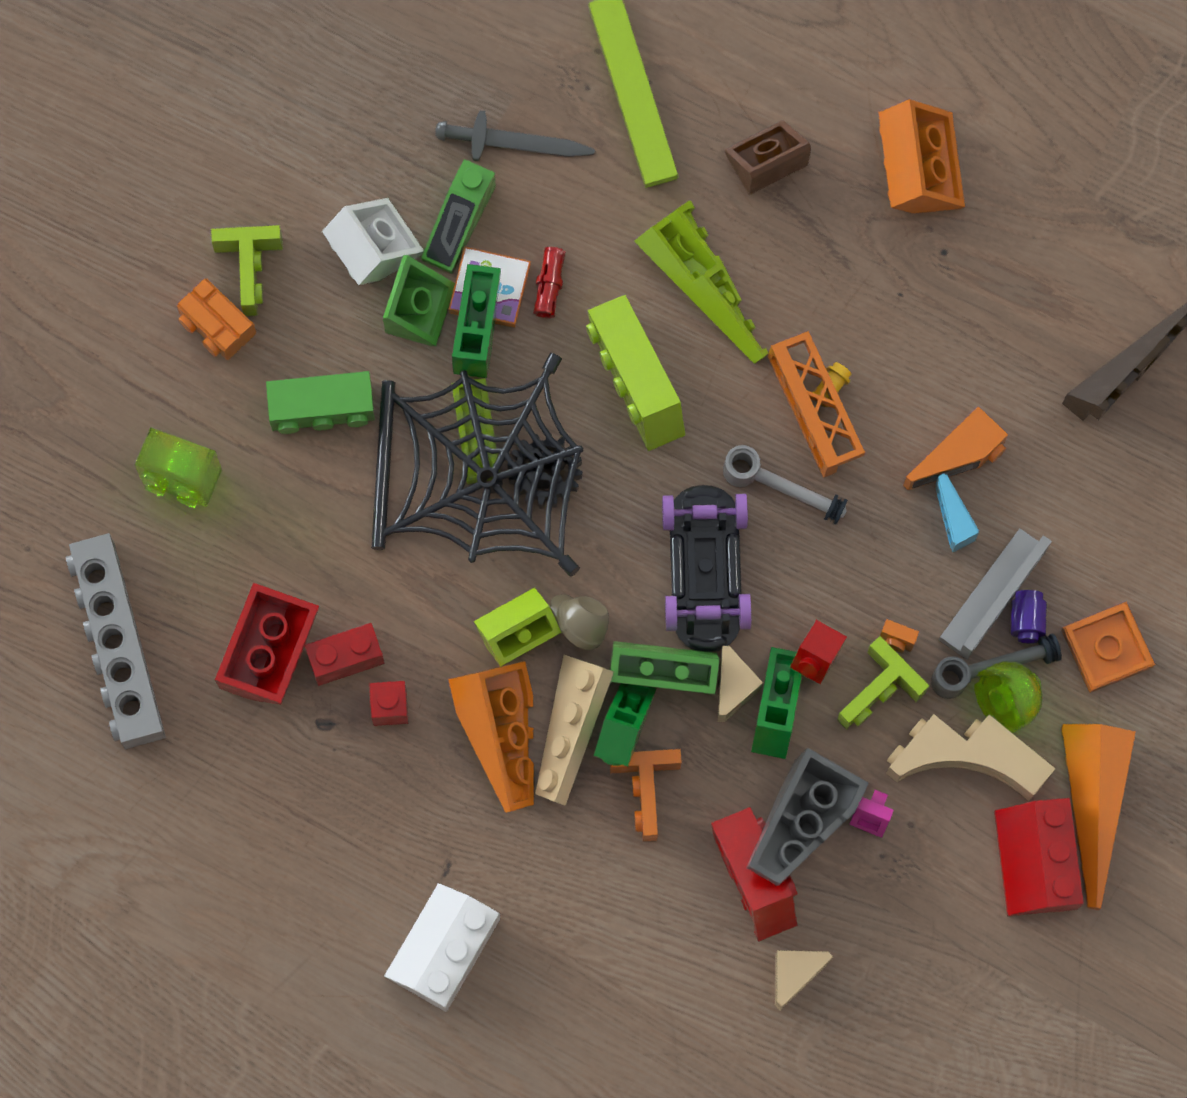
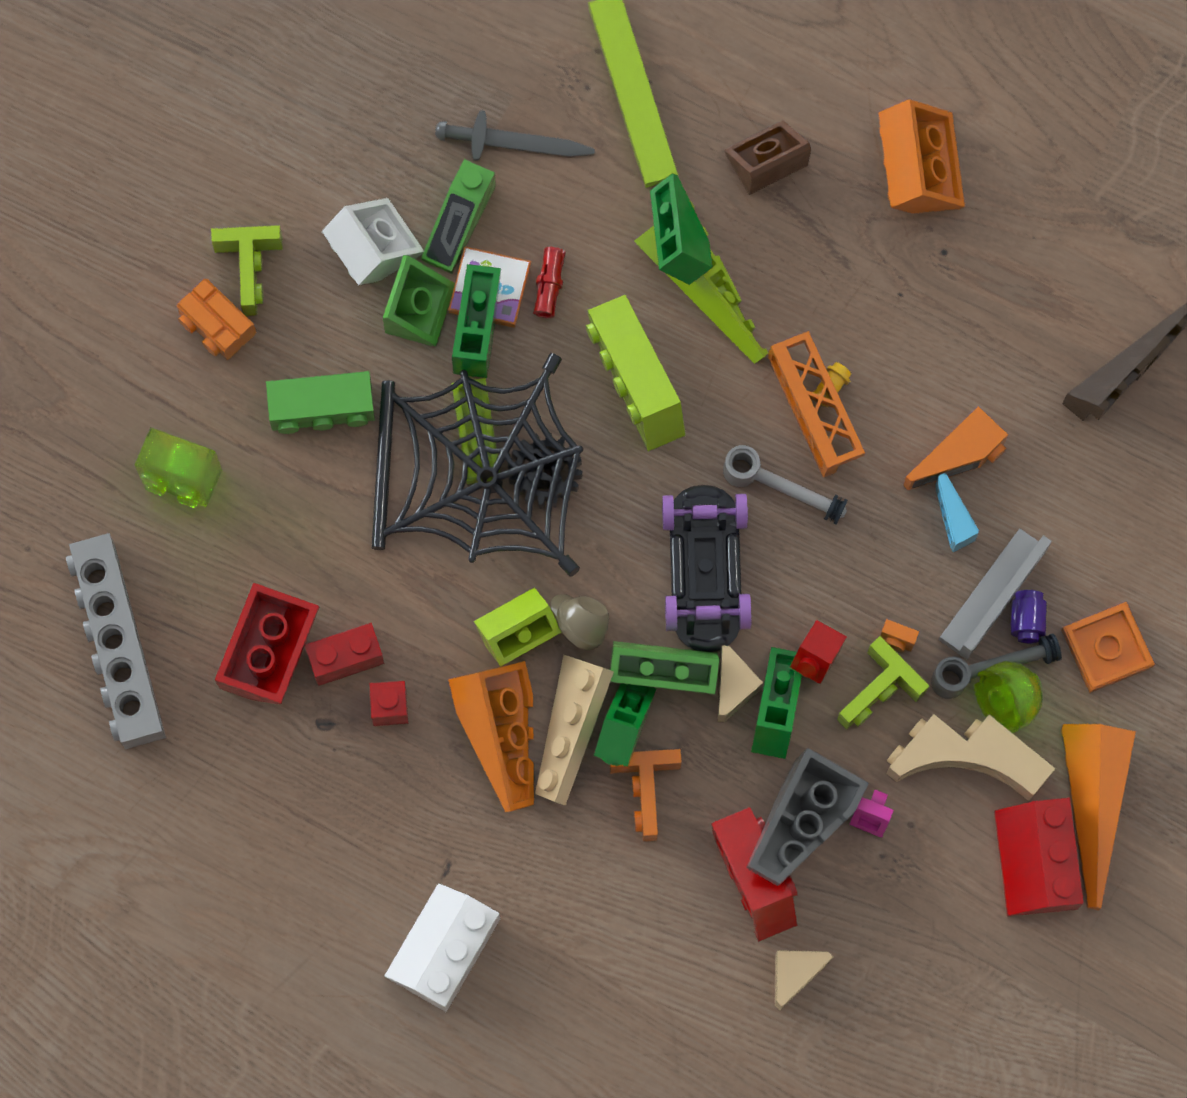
(679, 236): none -> green slope

